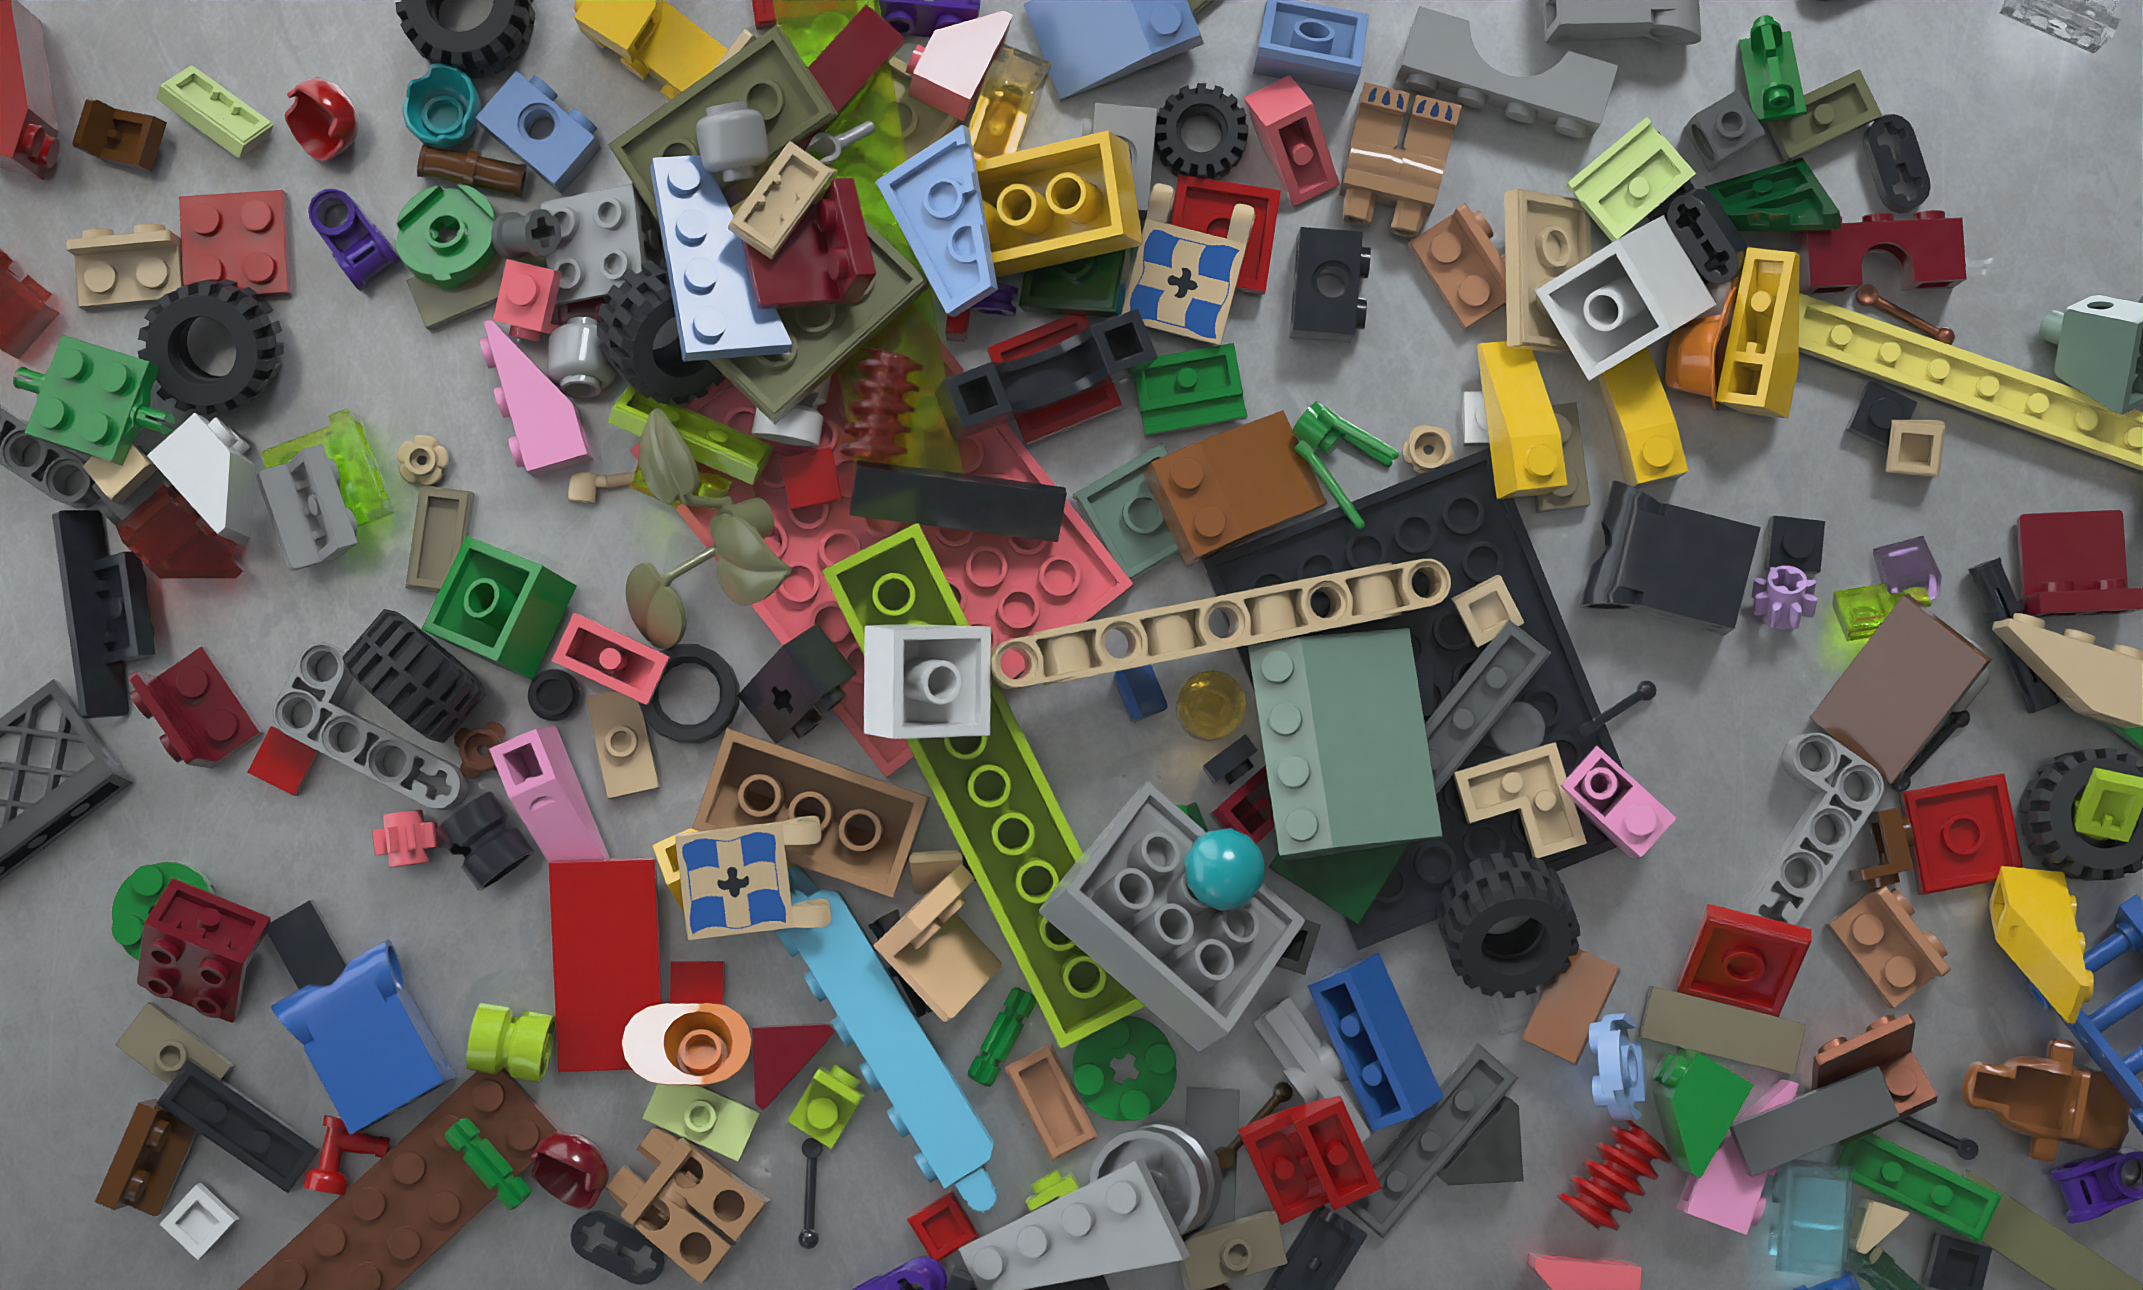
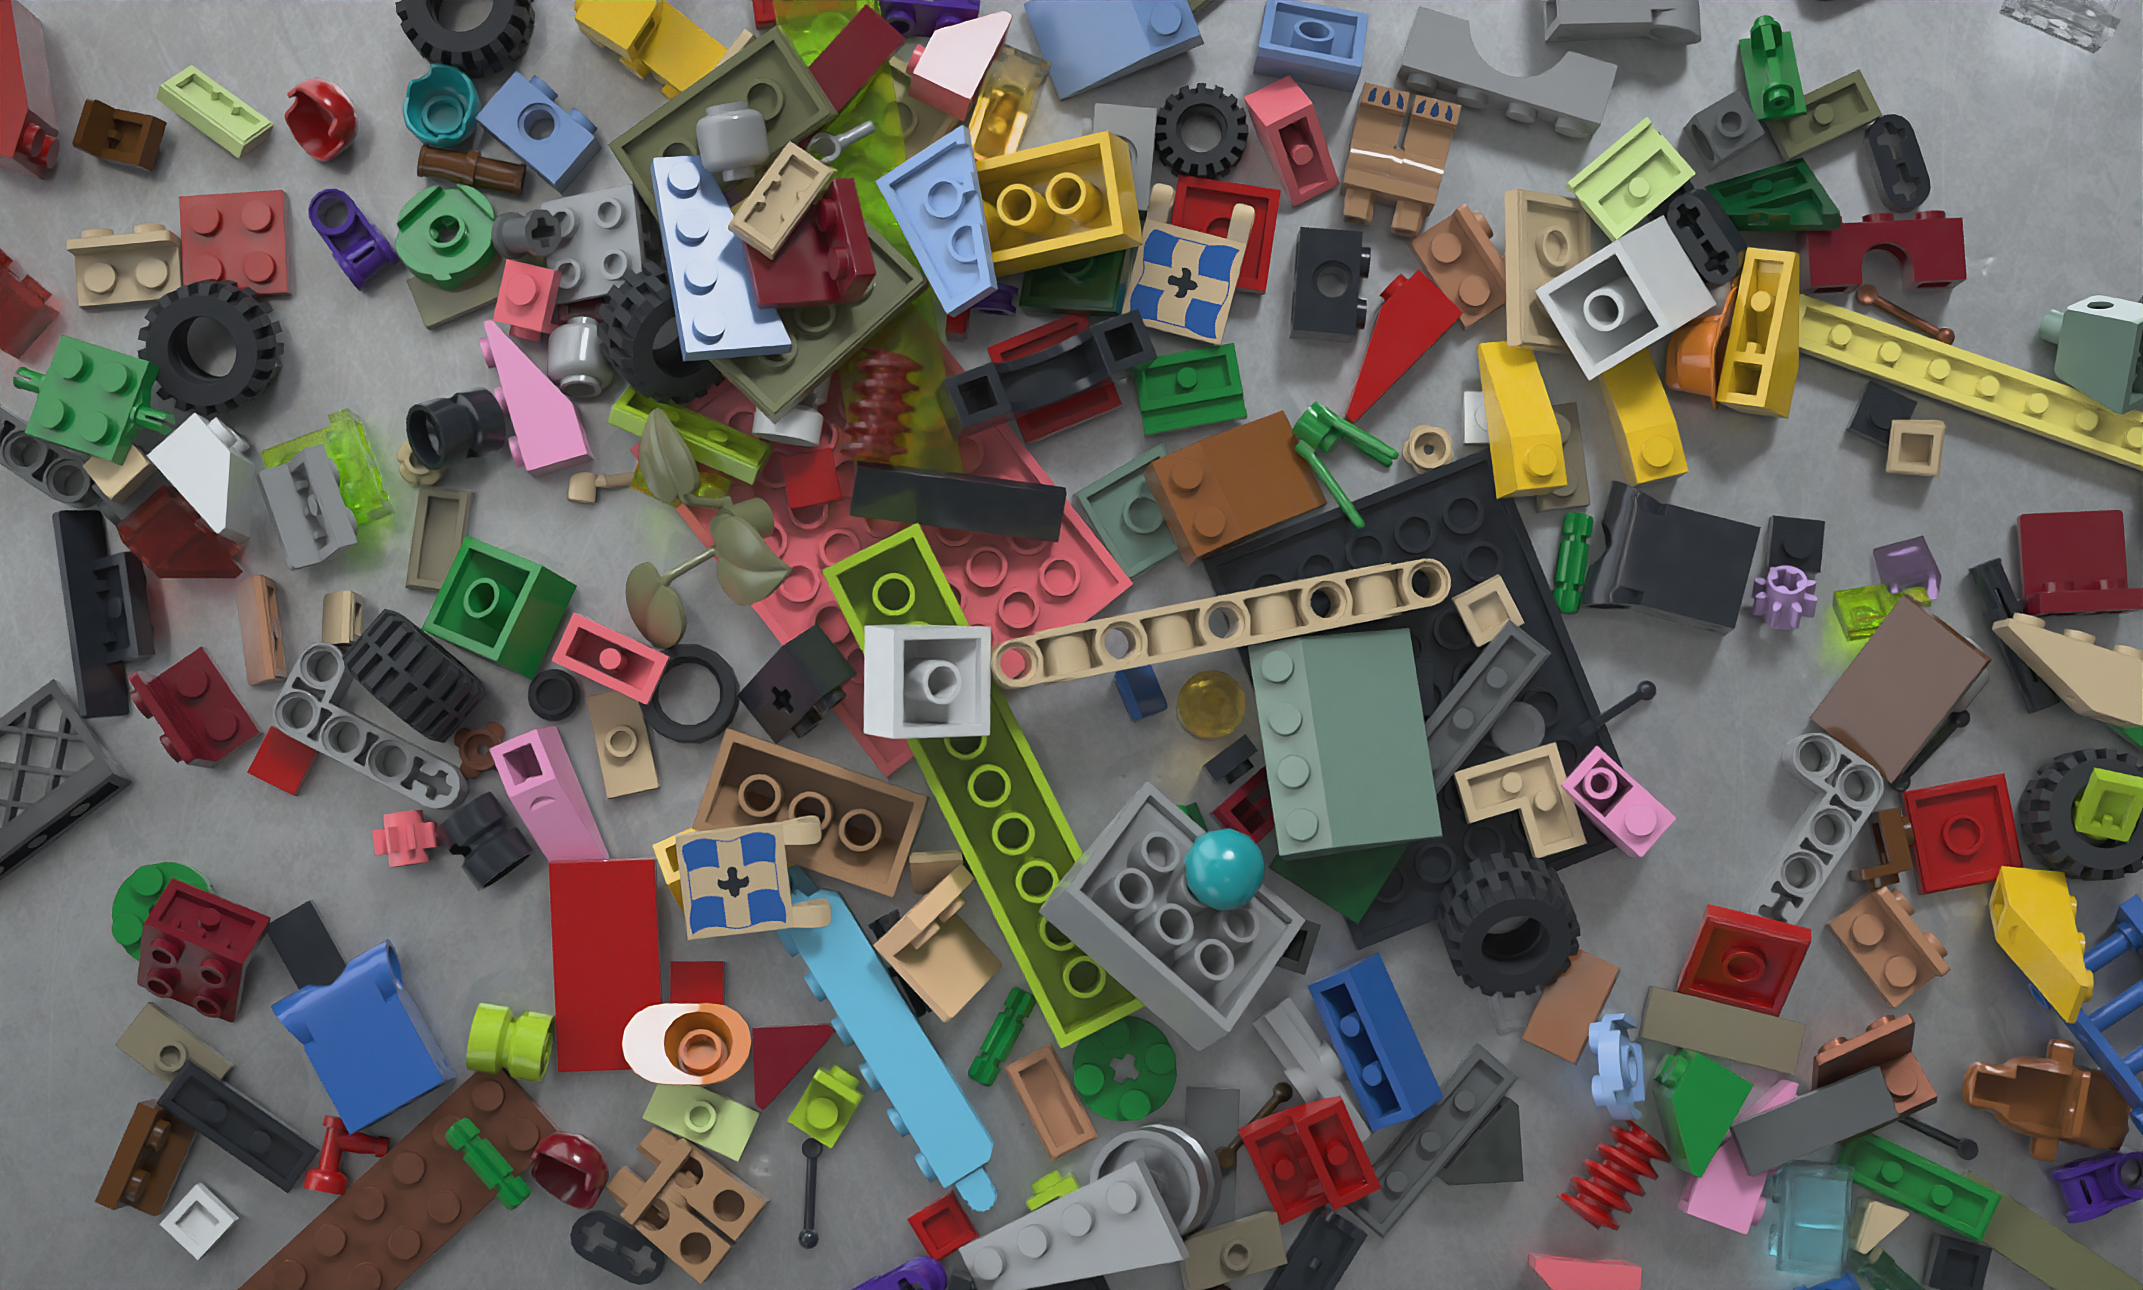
(261, 631): none -> nougat slope
(342, 618): none -> tan slope
(456, 428): none -> black wheel
(1403, 331): none -> red slope
(1572, 562): none -> green axle

